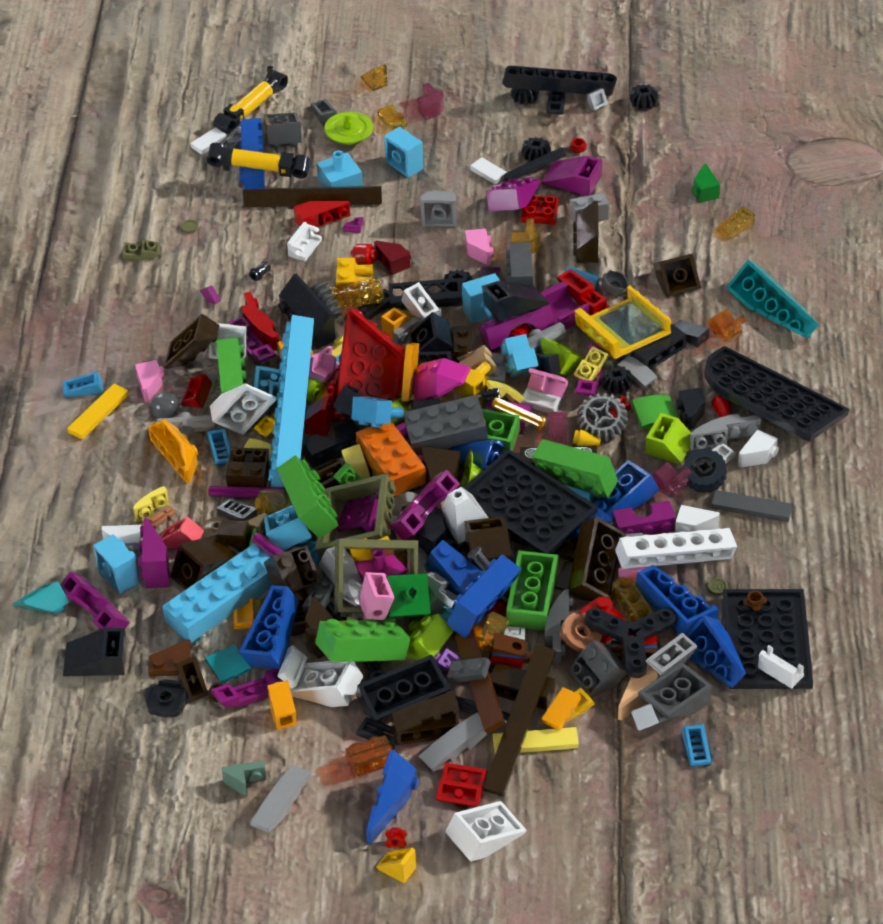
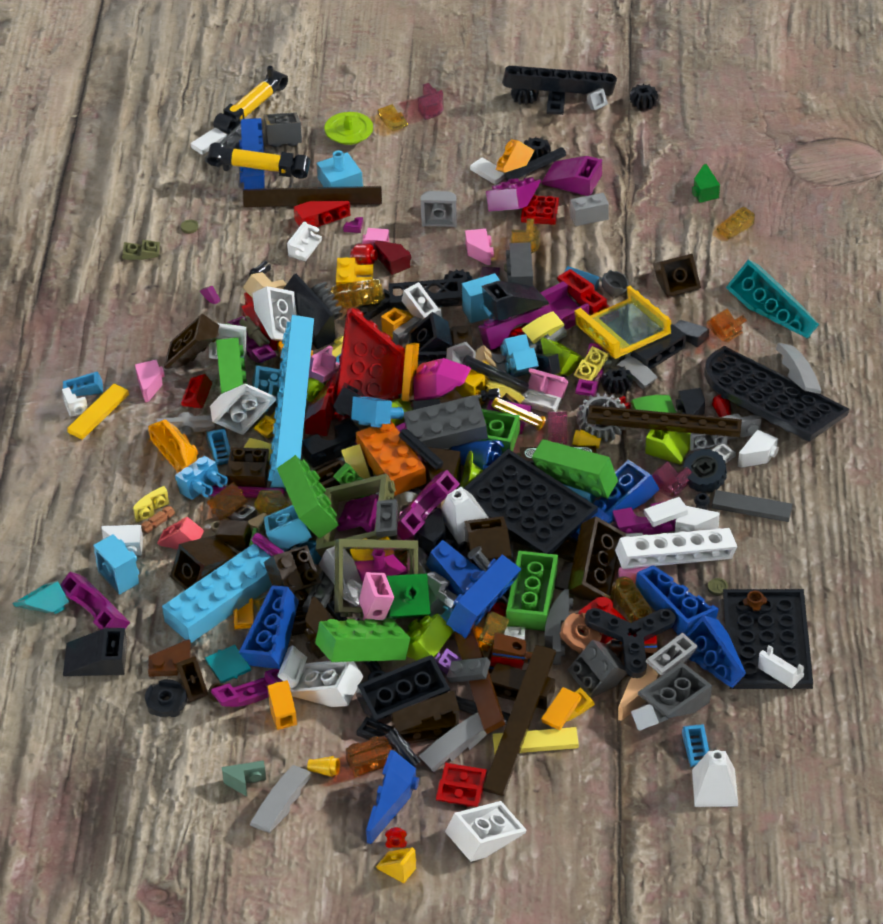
(74, 405): none -> white bracket
(153, 559): magenta slope -> none
(164, 405): dark grey hair -> none
(199, 478): none -> dark azure brick
(227, 501): none -> clear orange piece
(254, 331): none -> dark tan pin
(259, 281): none -> tan brick
(274, 310): none -> white slope
(323, 110): dark grey slope -> none
(326, 766): none -> yellow cone
(375, 234): none -> bright pink brick
(376, 77): clear yellow slope -> none
(386, 518): none -> dark grey plate
(402, 747): none -> black pin
(404, 152): medium azure brick -> none
(421, 449): none -> black axle
(458, 352): none -> light grey panel
(495, 374): none -> black axle
(514, 157): none -> light orange slope
(542, 326): none -> light yellow slope
(578, 145): red plate -> none
(586, 234): dark brown slope -> none
(664, 421): none -> dark brown tile
(666, 511): none -> white tile
(702, 501): none -> black pin
(714, 781): none -> white slope
(800, 369): none -> light grey slope

